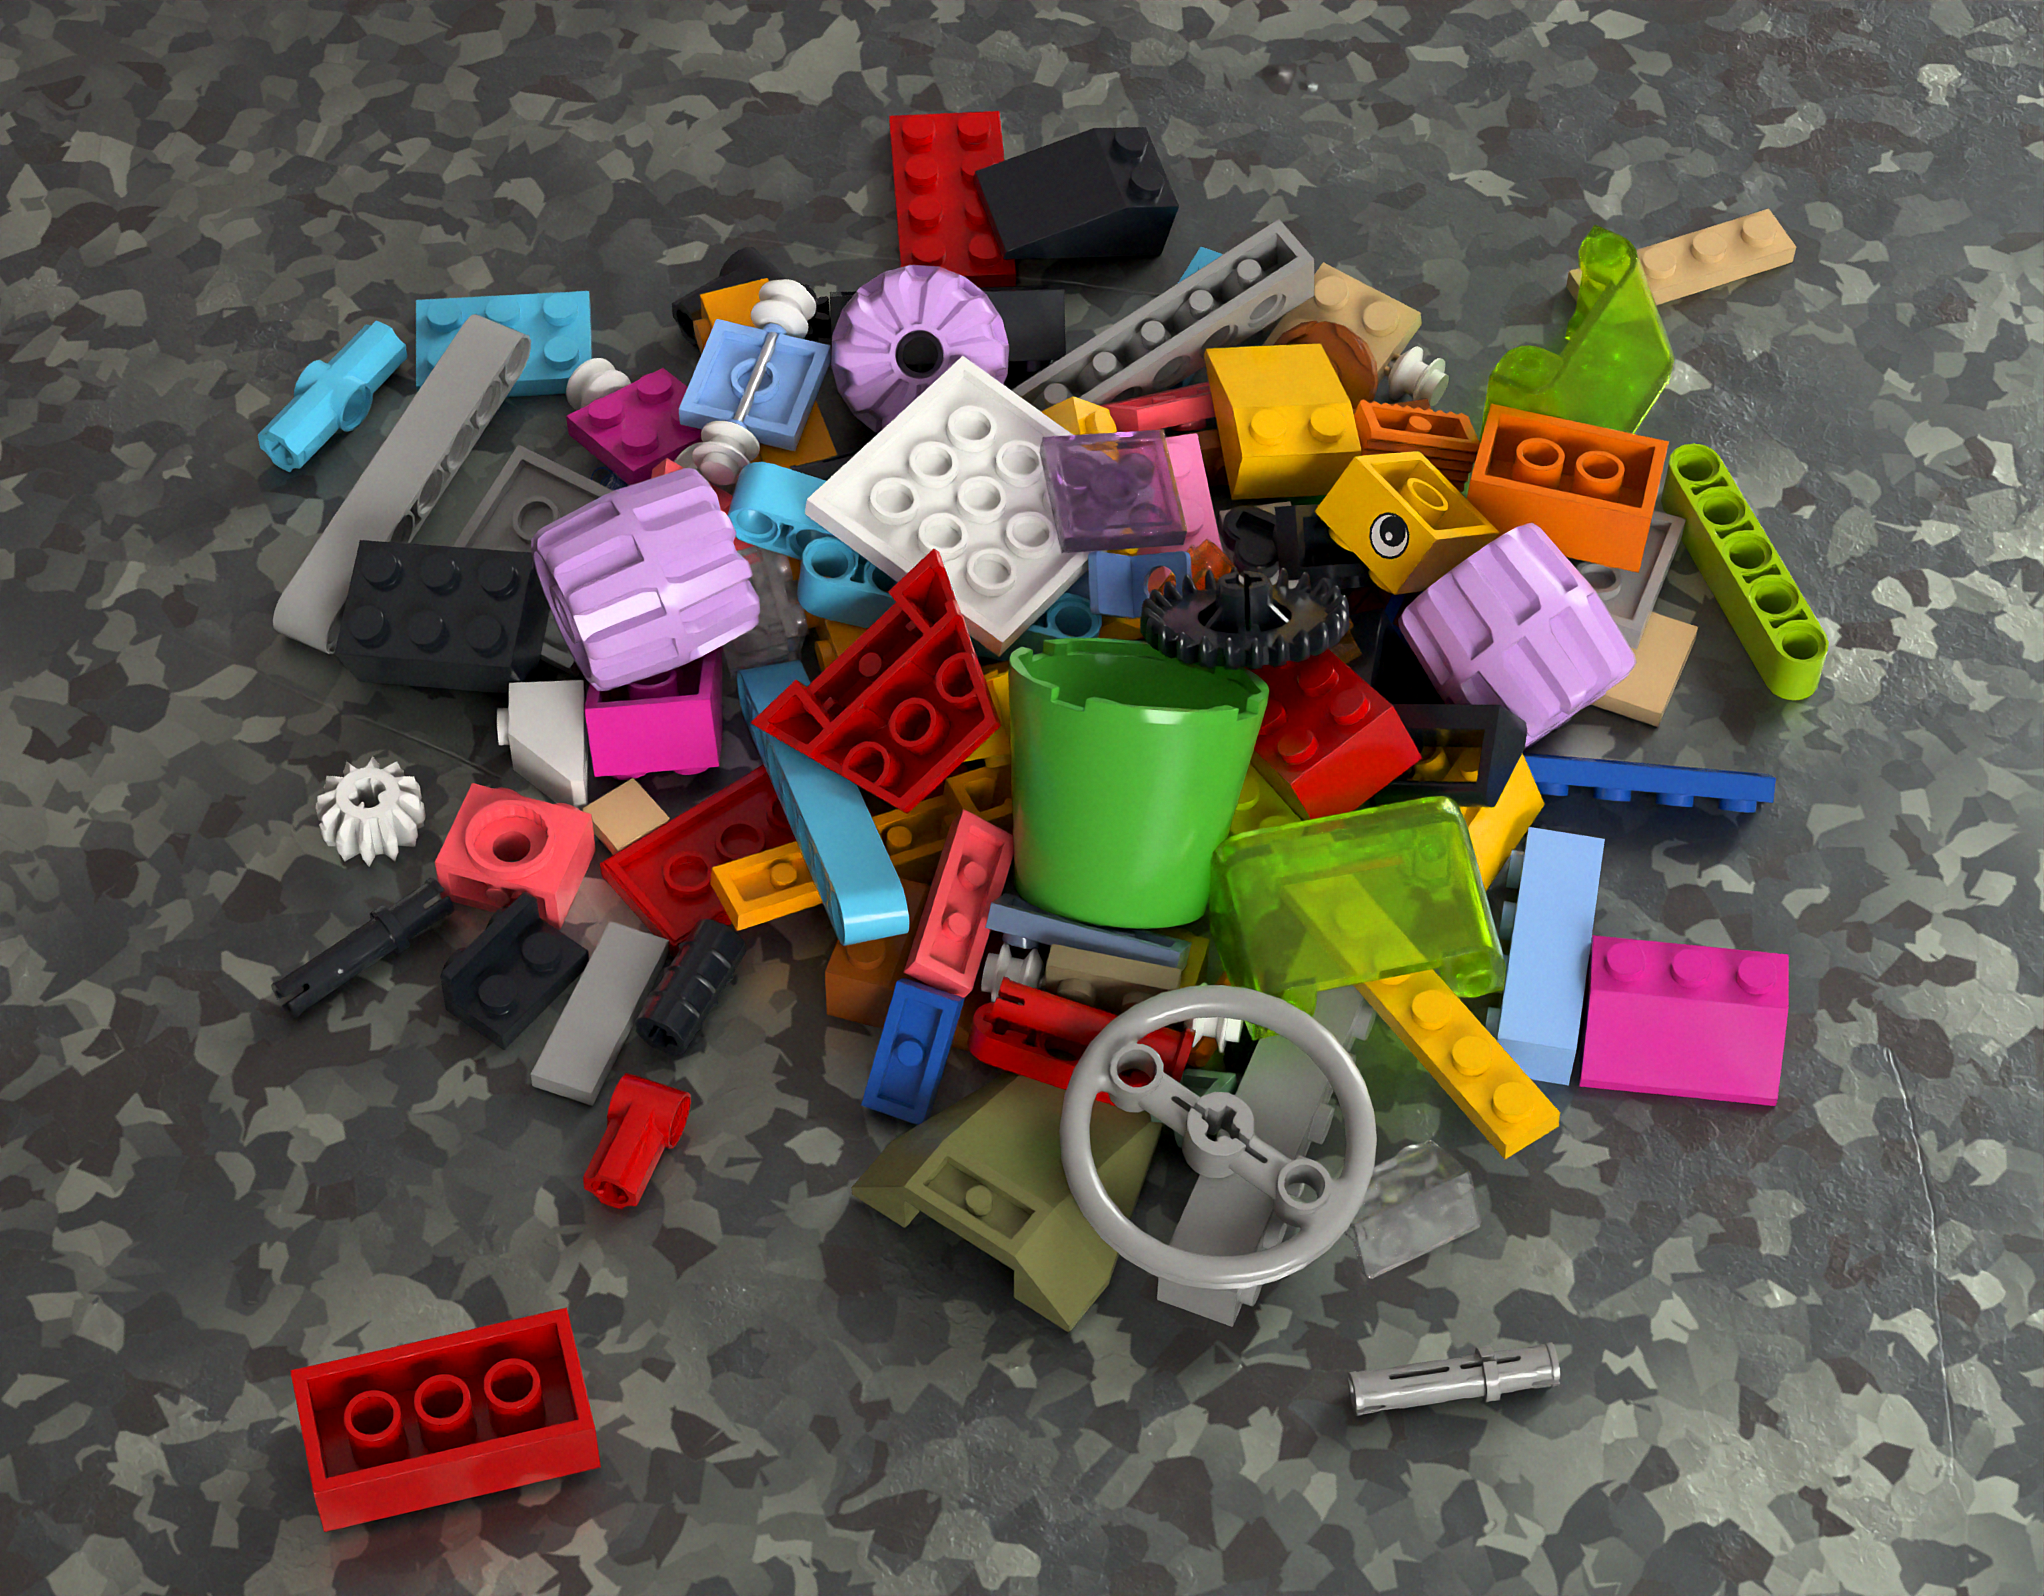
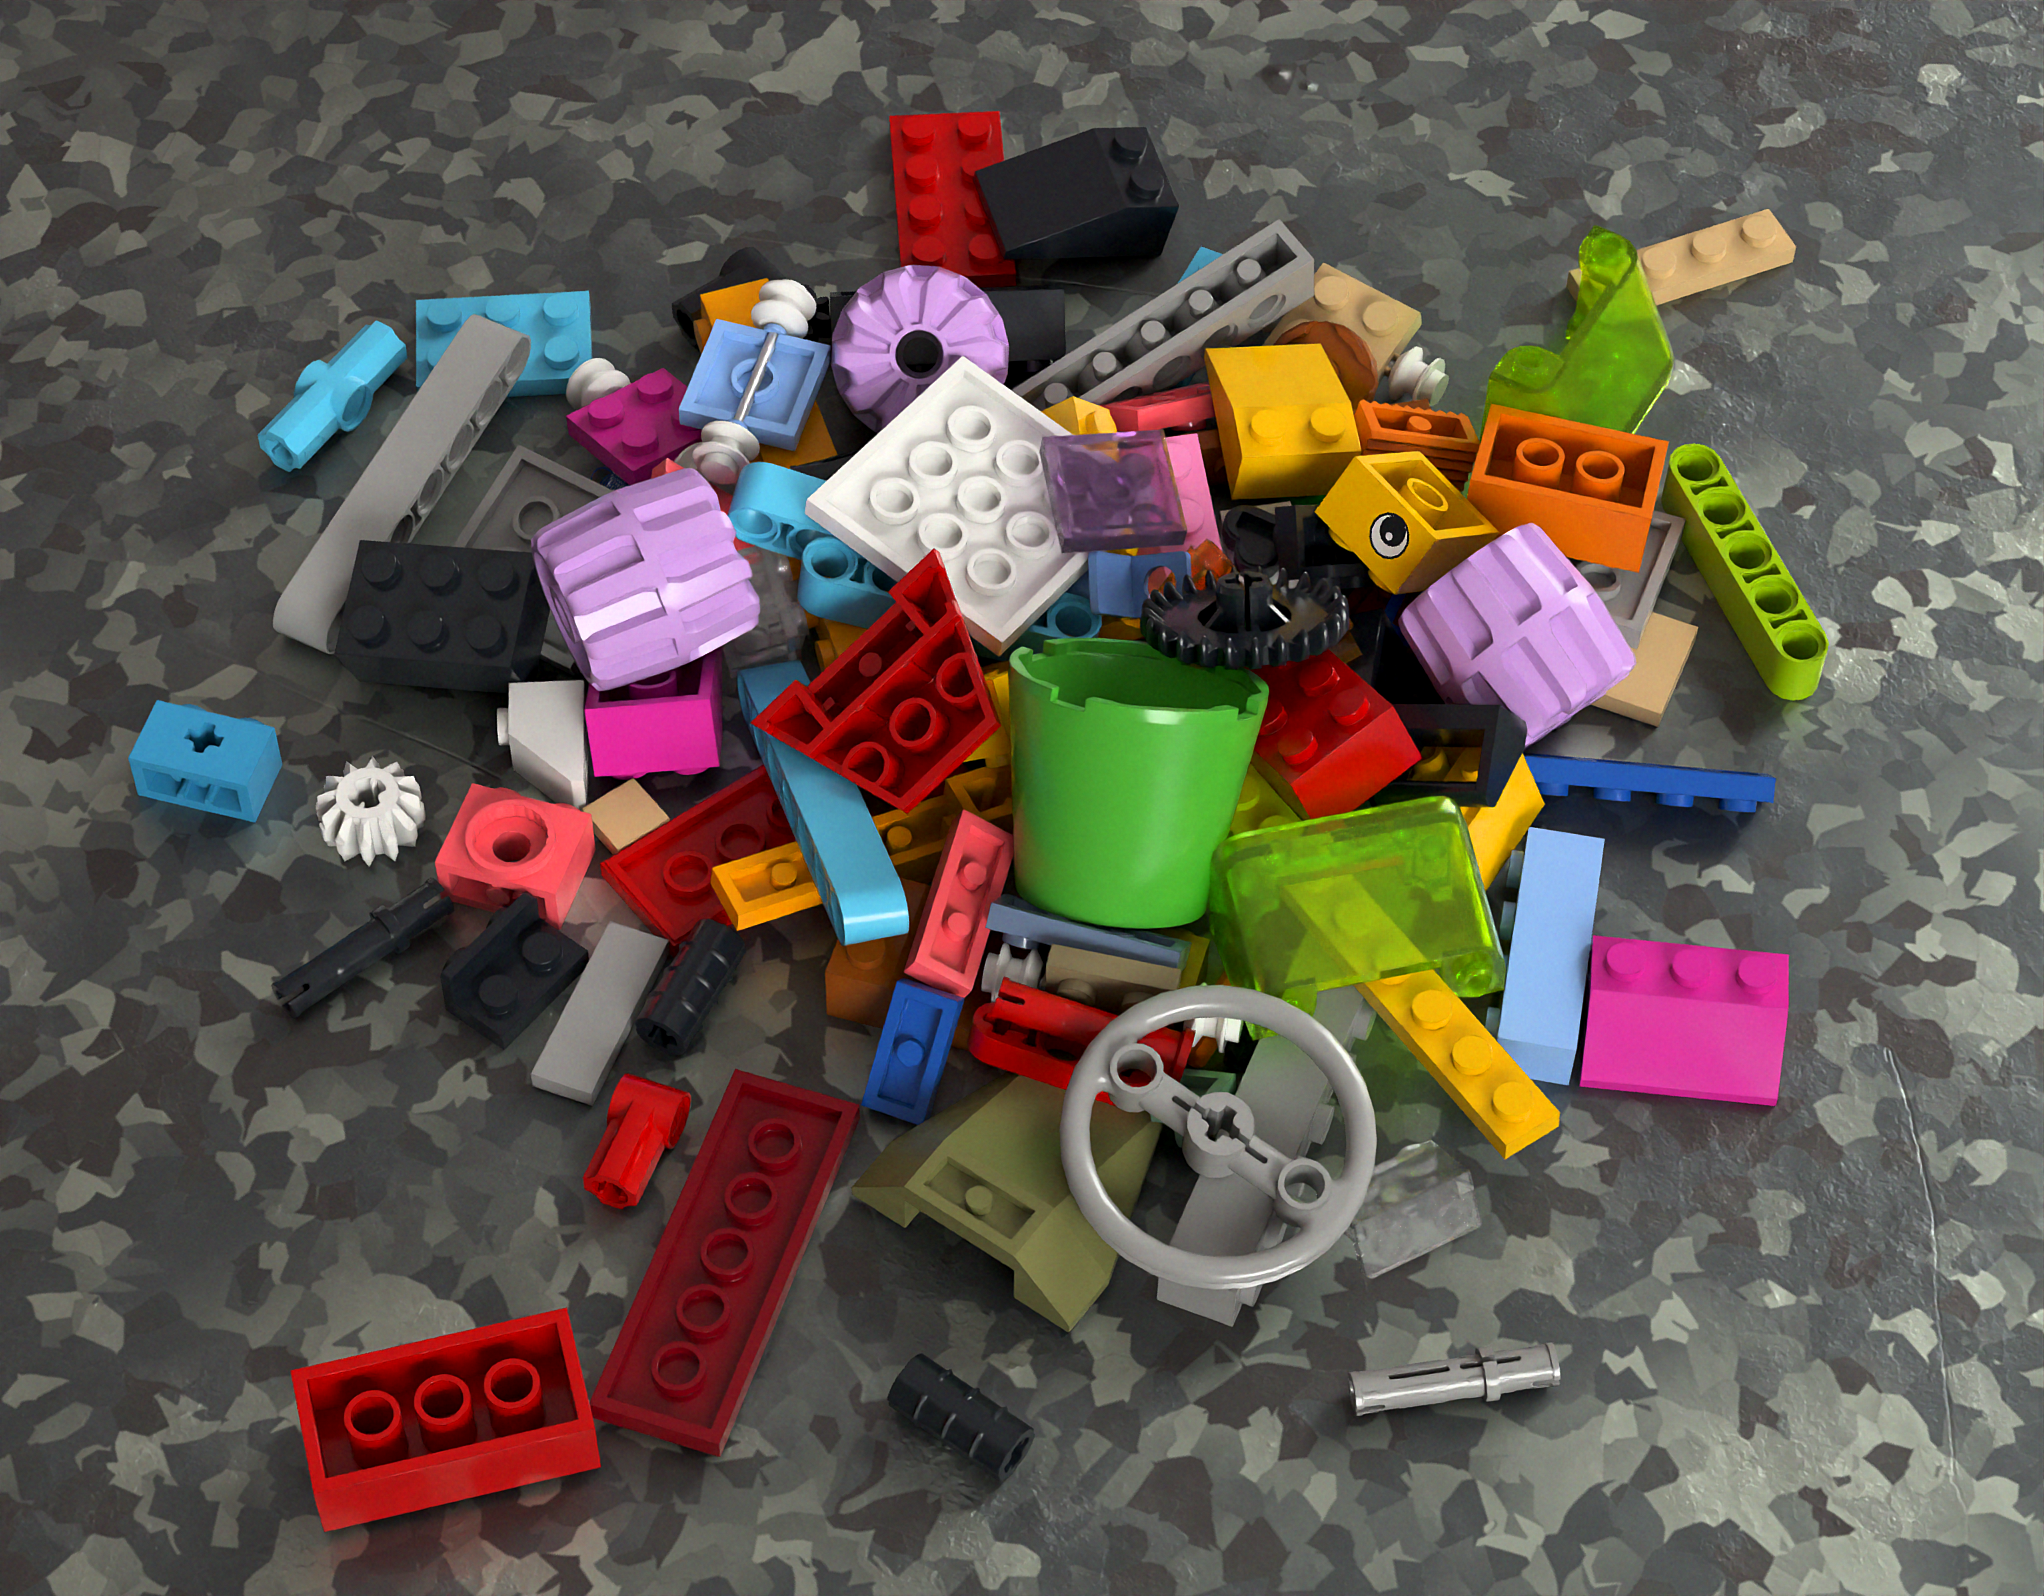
(205, 760): none -> dark azure brick
(725, 1263): none -> dark red plate
(961, 1417): none -> black axle

